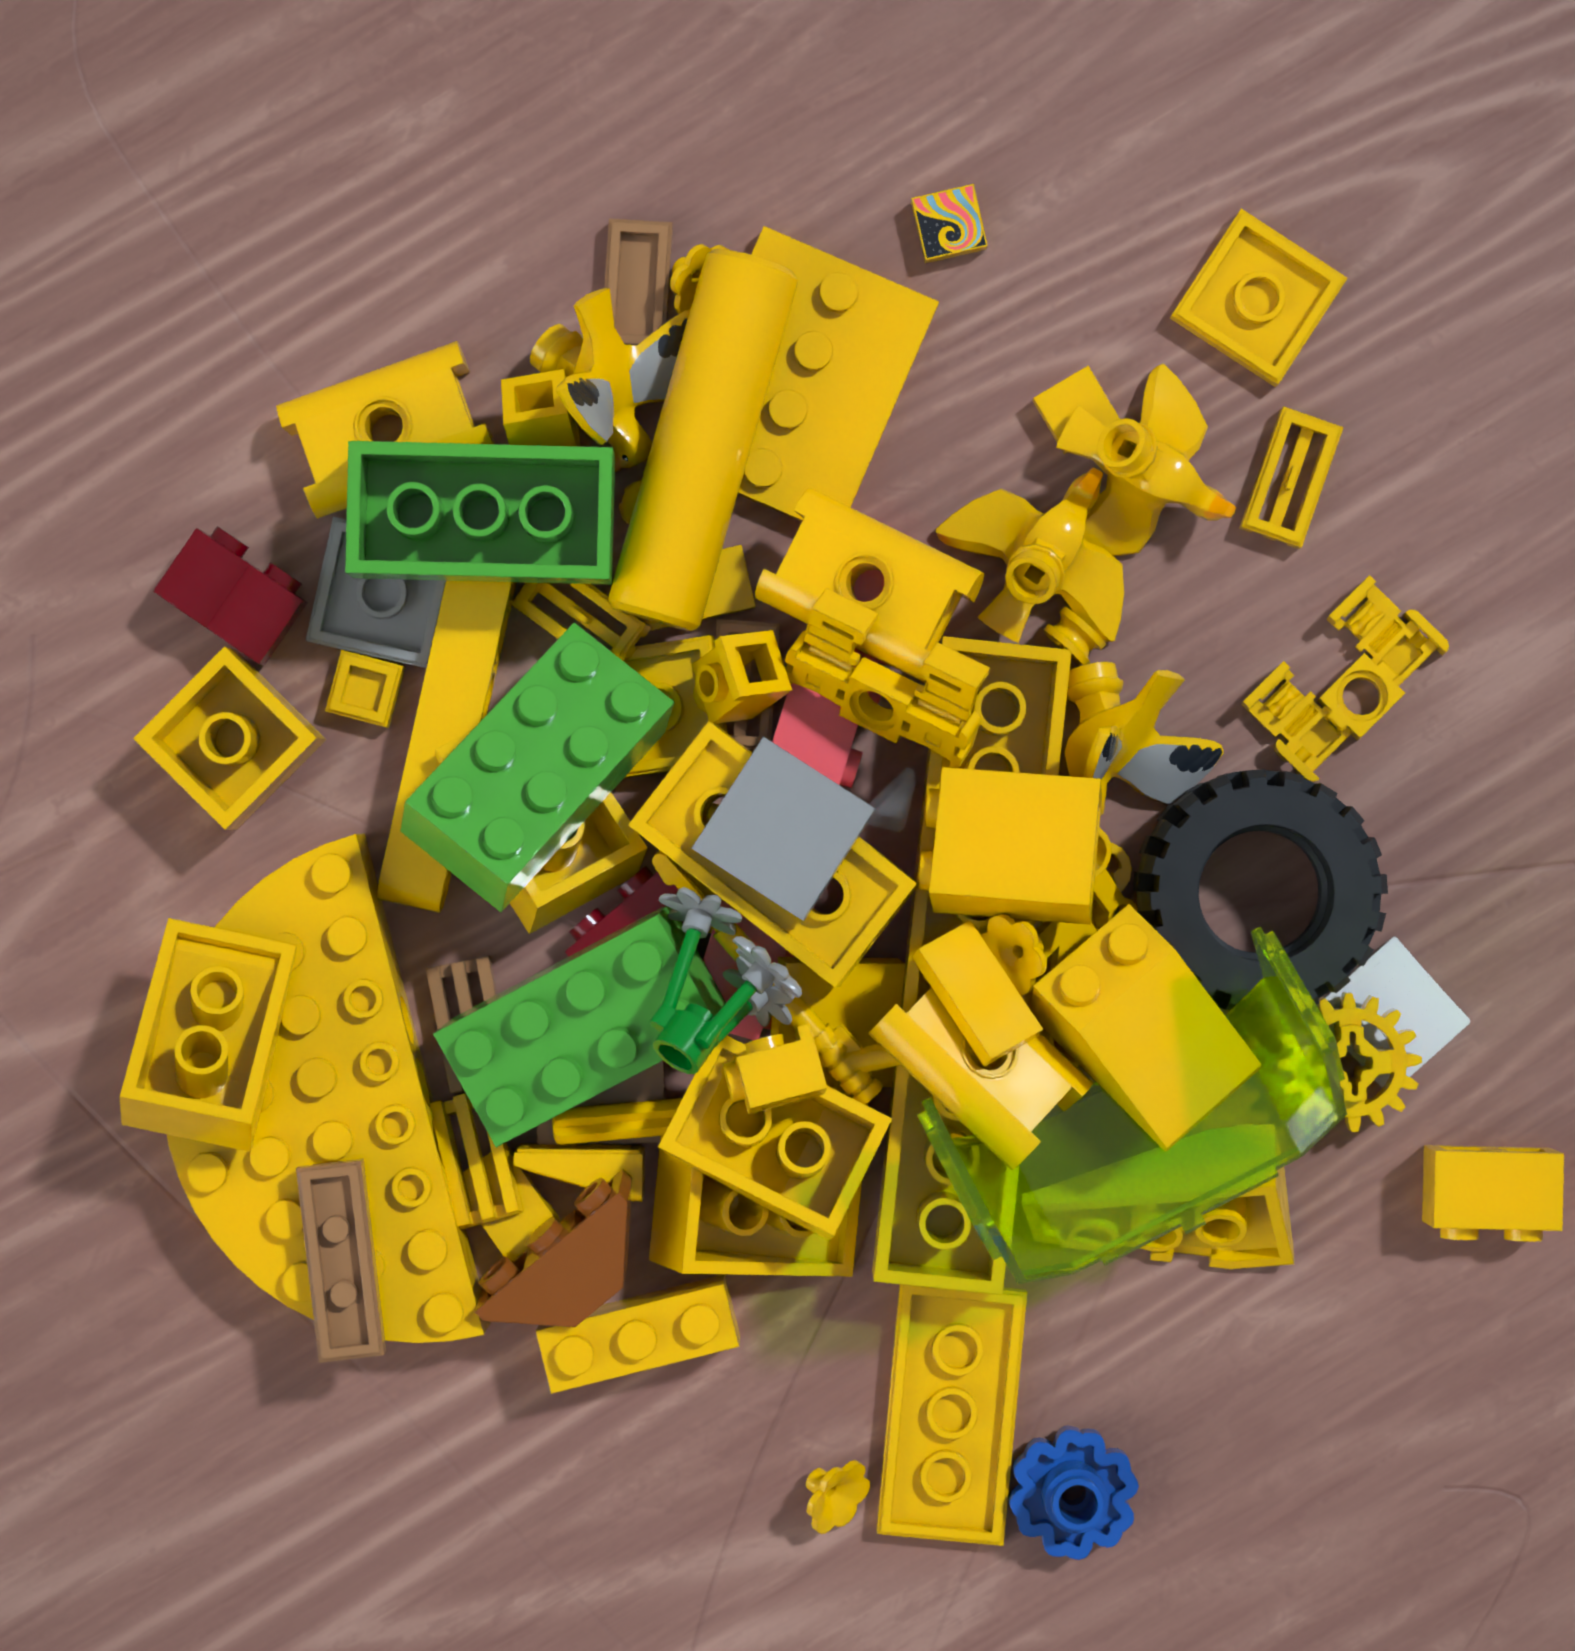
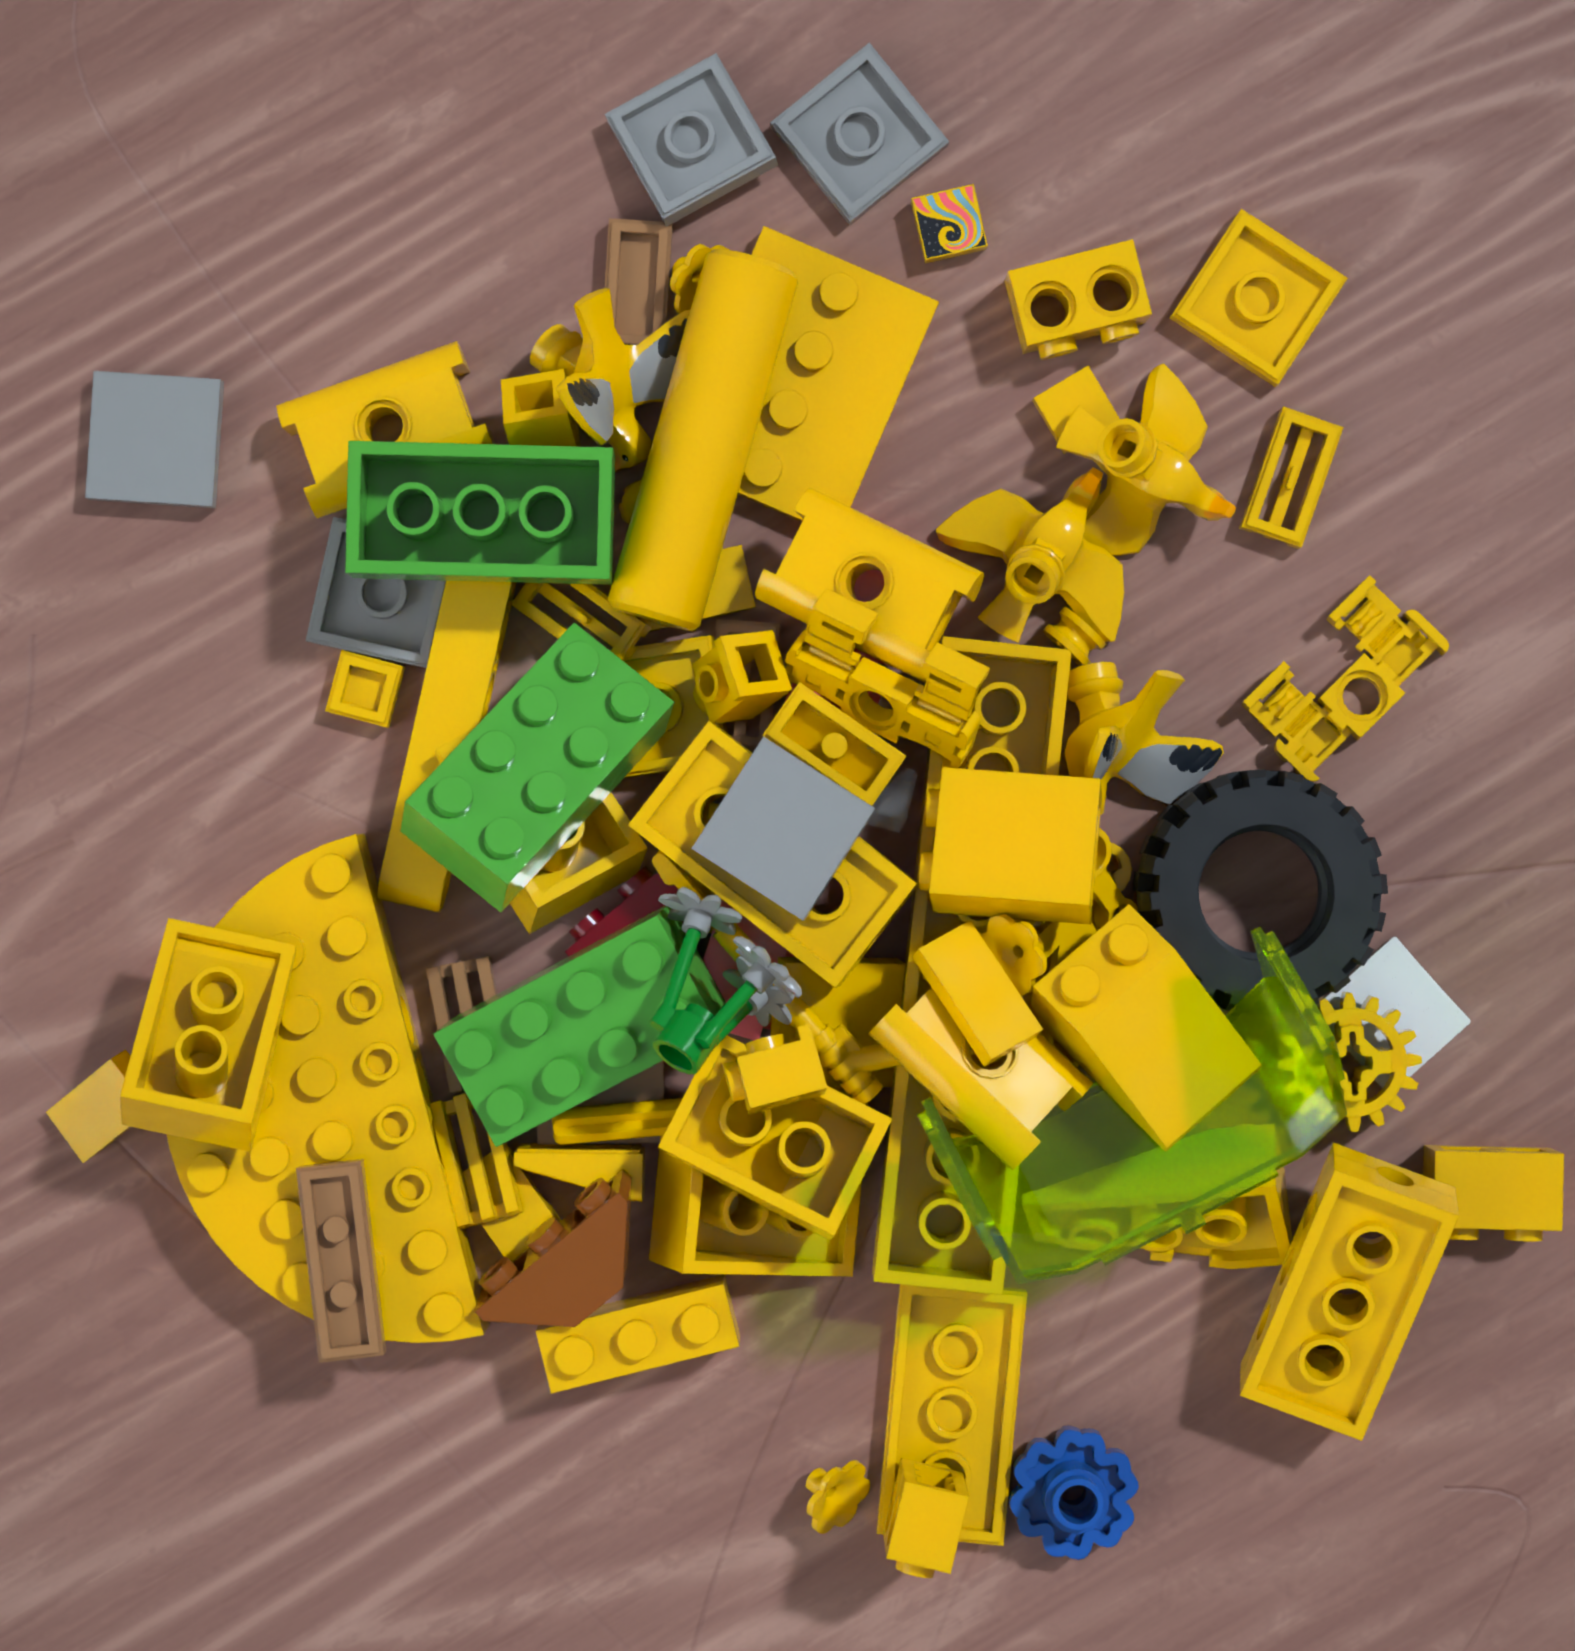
(91, 1112): none -> yellow tile
(154, 439): none -> light grey tile
(229, 739): yellow brick -> none
(231, 595): dark red brick -> none
(691, 139): none -> light grey tile
(834, 744): none -> yellow slope
(859, 133): none -> light grey tile
(925, 1518): none -> yellow brick
(1072, 283): none -> yellow brick
(1365, 1328): none -> yellow brick

